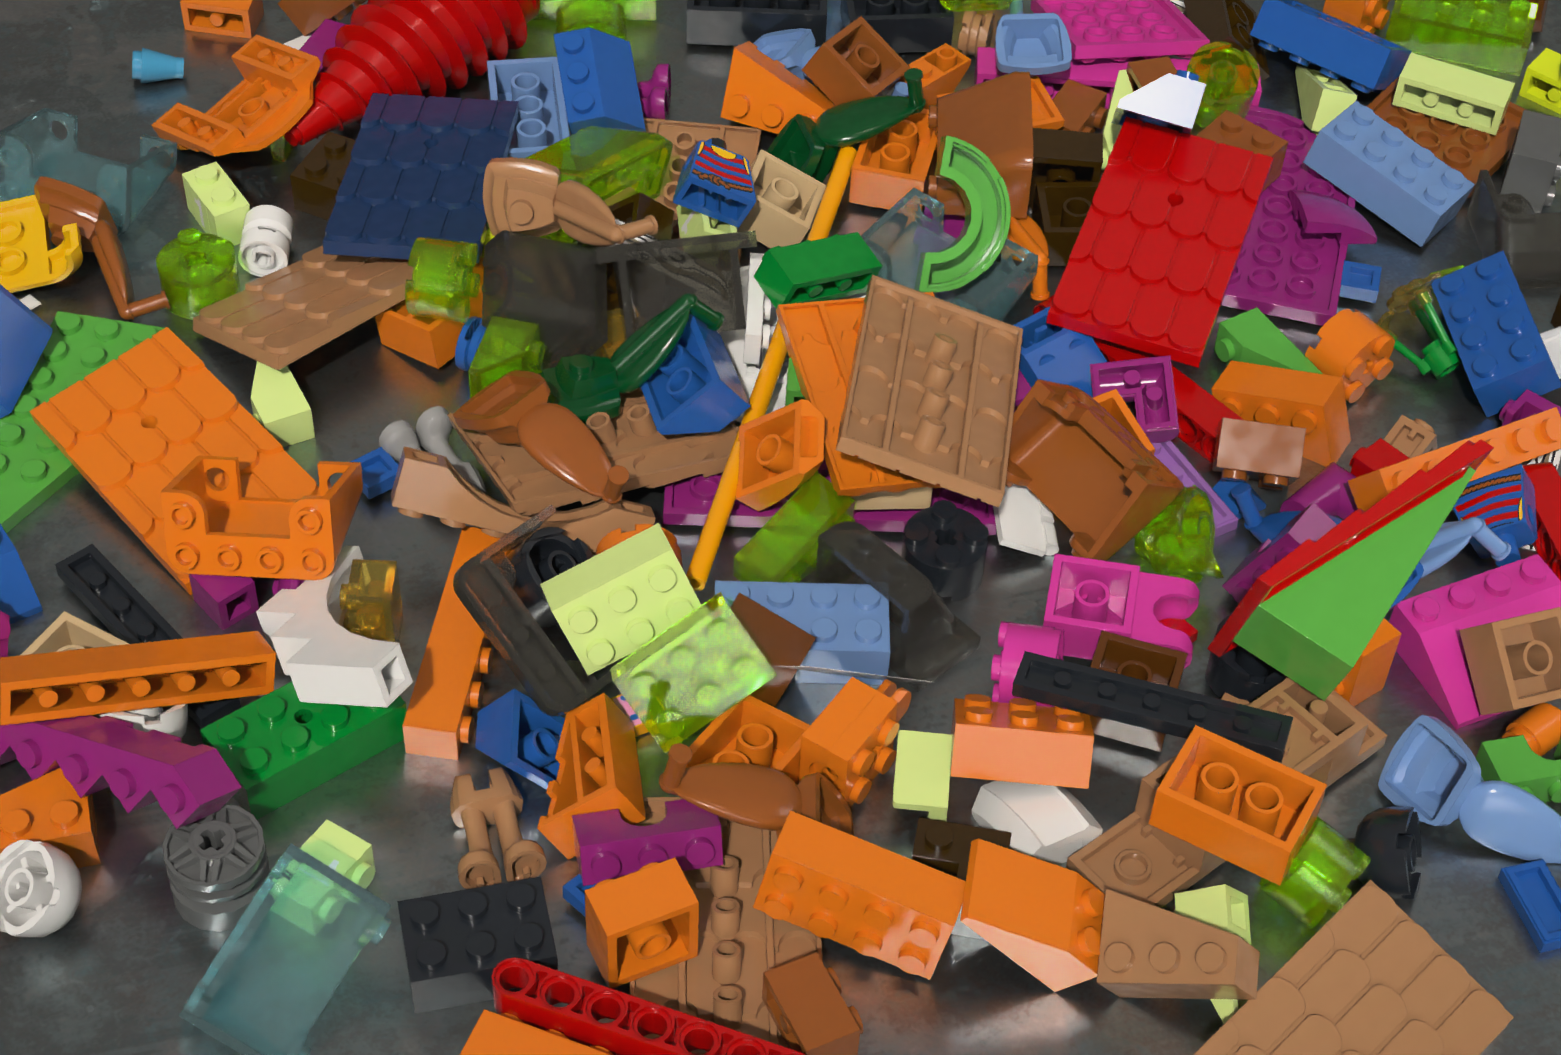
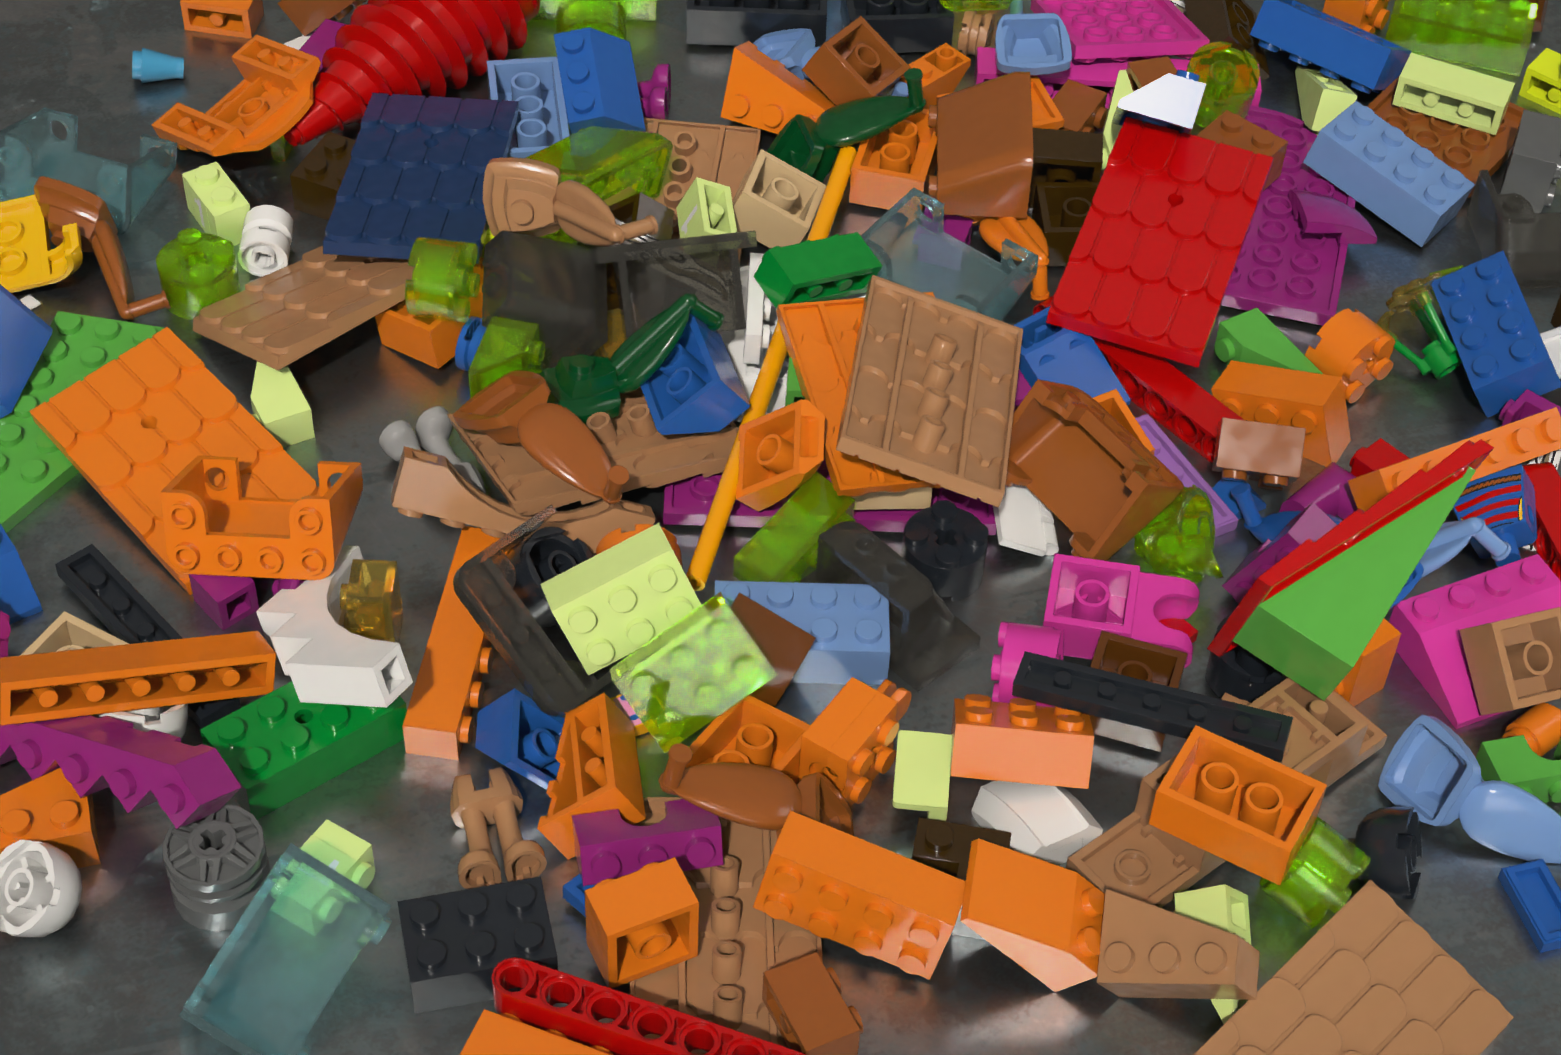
(377, 472): blue plate -> none
(716, 183): blue torso -> none
(849, 673): white sticker -> none
(985, 219): bright green brick -> none
(1148, 385): magenta brick -> none
(1360, 281): blue plate -> none
(1412, 437): medium nougat bracket -> none

